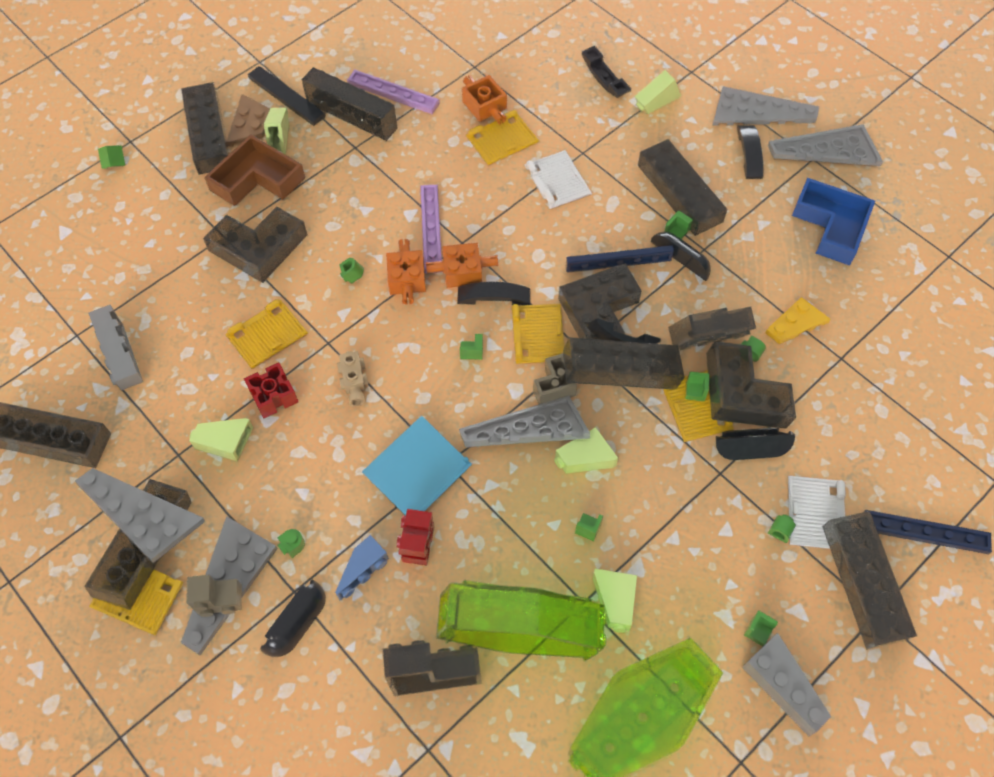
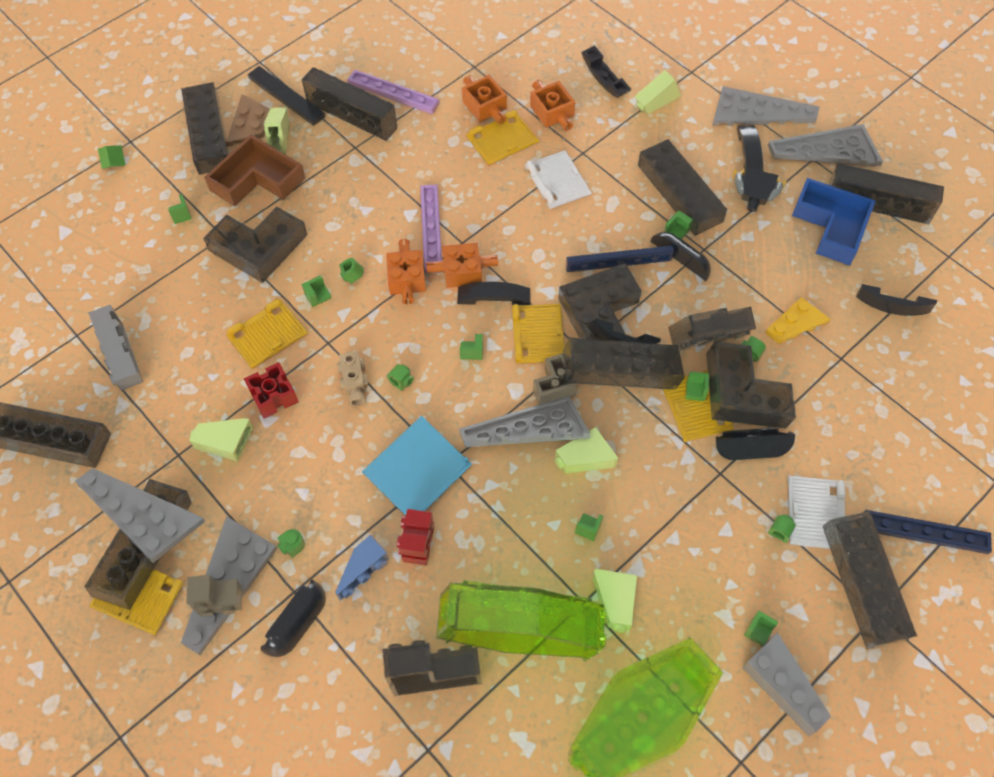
(180, 212): none -> bright green panel
(316, 291): none -> bright green panel
(400, 377): none -> bright green plate
(552, 104): none -> orange brick
(757, 187): none -> black torso
(871, 296): none -> black slope
(892, 194): none -> clear smoke brick

